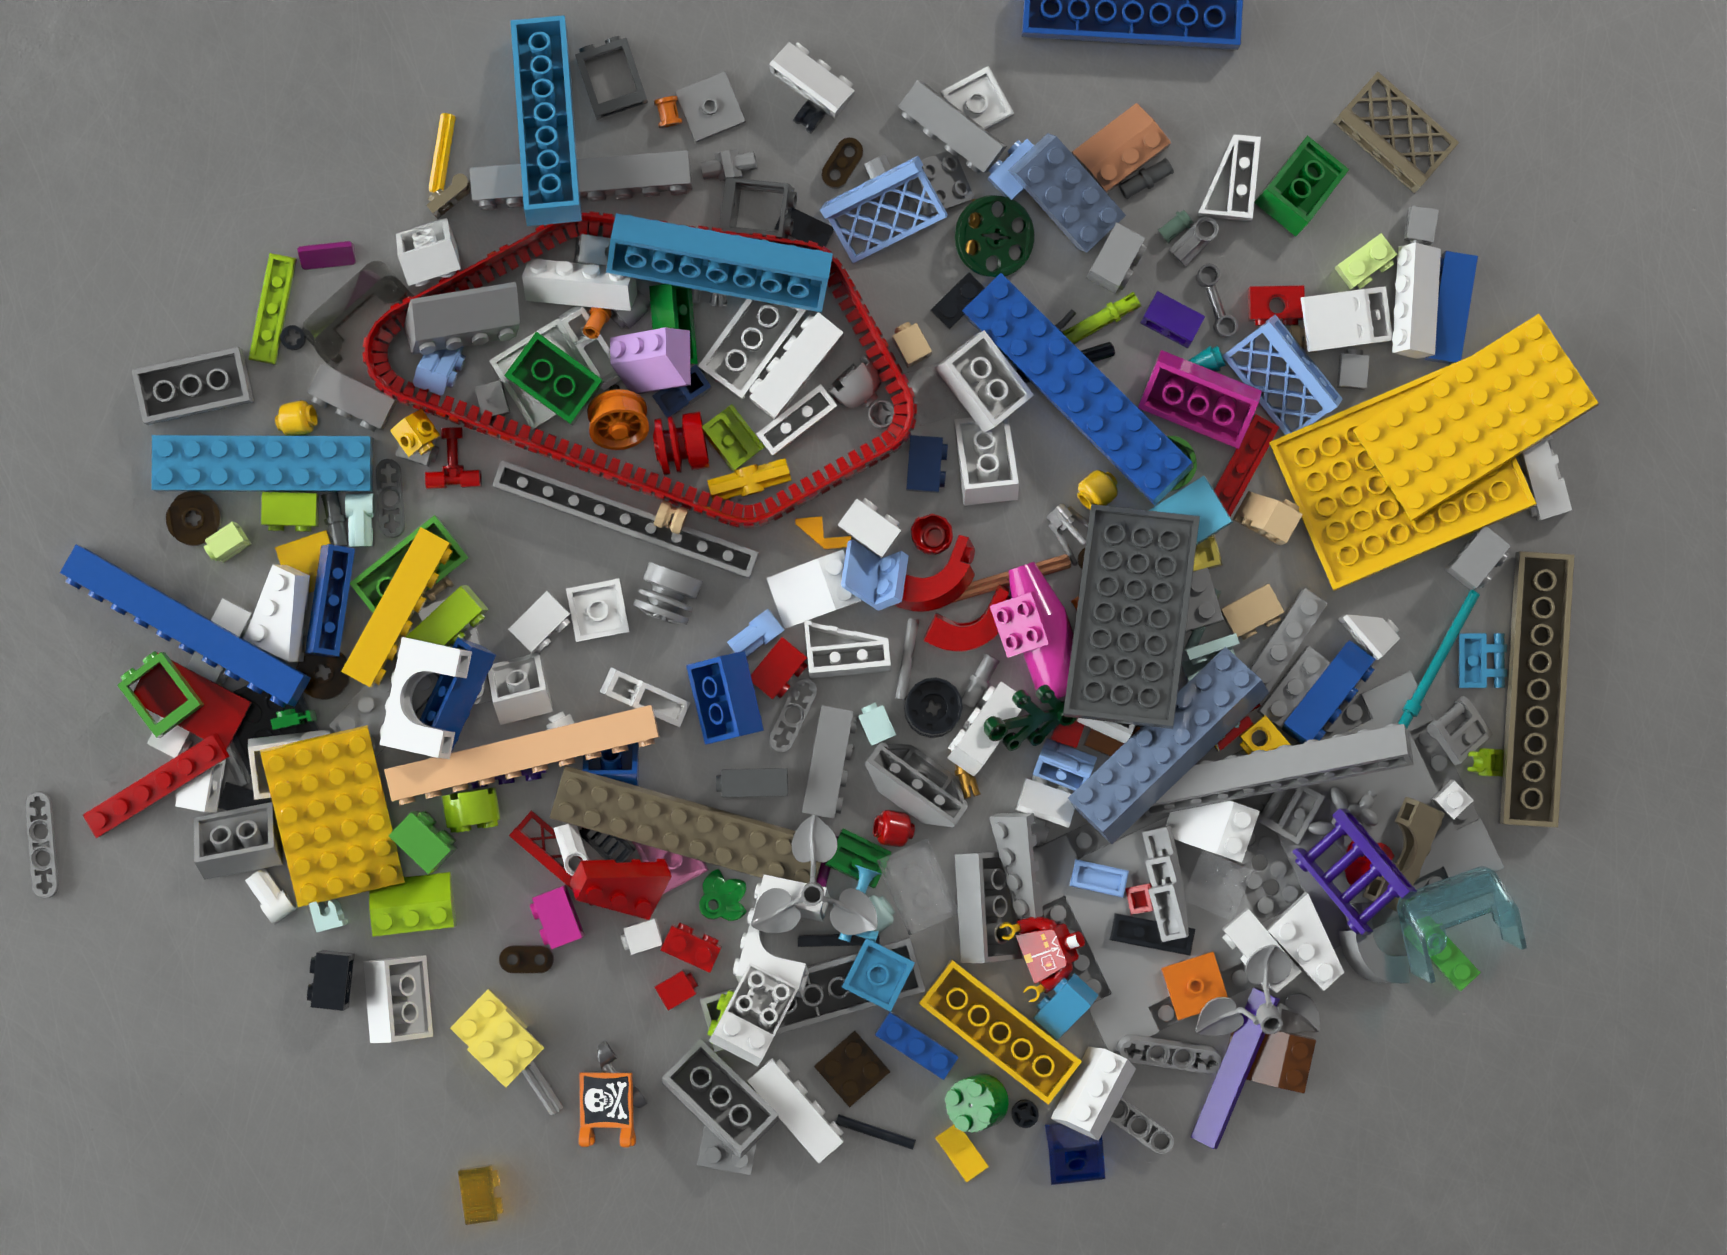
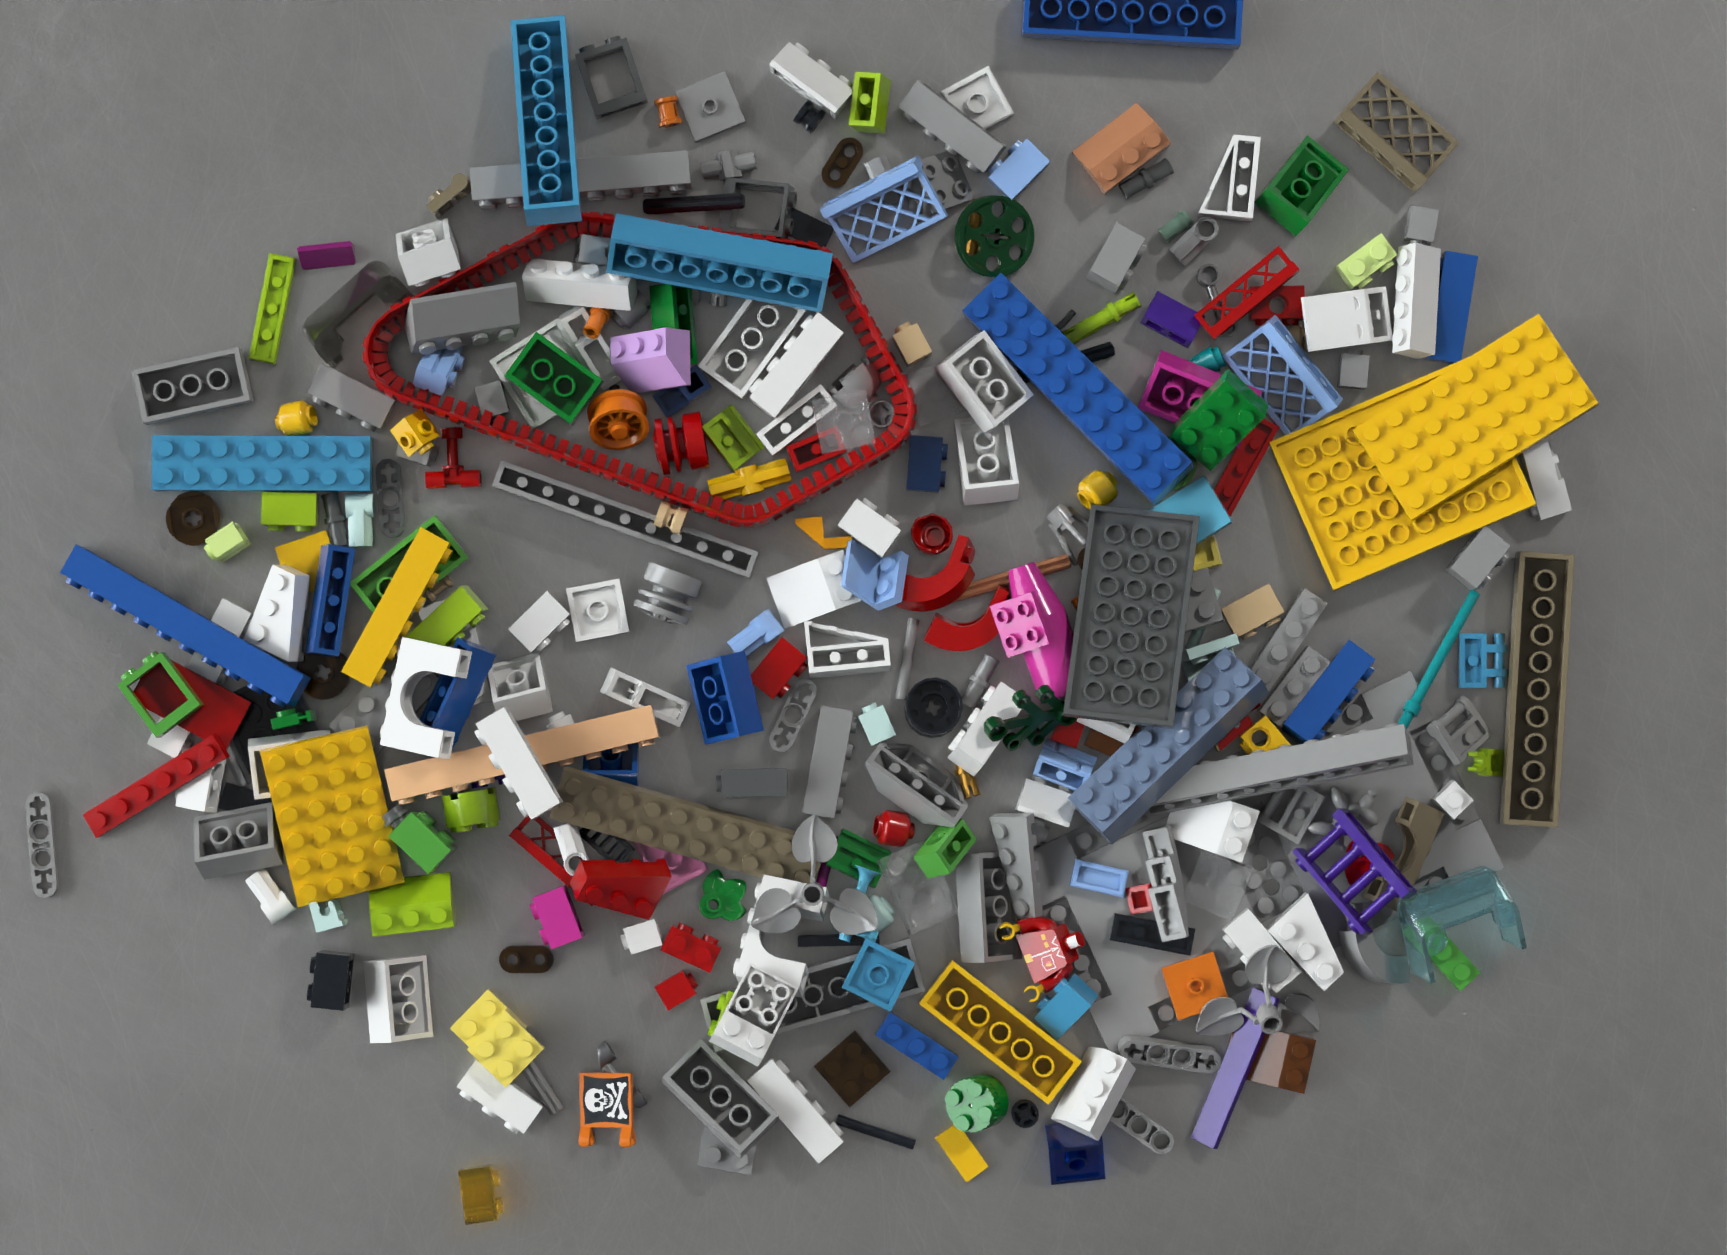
(286, 333): black bush -> none
(394, 816): none -> dark grey plate
(442, 152): yellow axle -> none
(509, 1103): none -> white brick
(519, 763): none -> white brick
(694, 203): none -> black axle
(808, 453): none -> red brick
(844, 421): none -> clear plate
(870, 102): none -> lime brick
(944, 849): none -> bright green brick
(950, 307): black plate -> none
(1067, 192): sand blue brick -> none
(1219, 420): none -> green brick
(1256, 297): none -> red fence
(1268, 517): tan wedge -> none
(1371, 633): white slope -> none

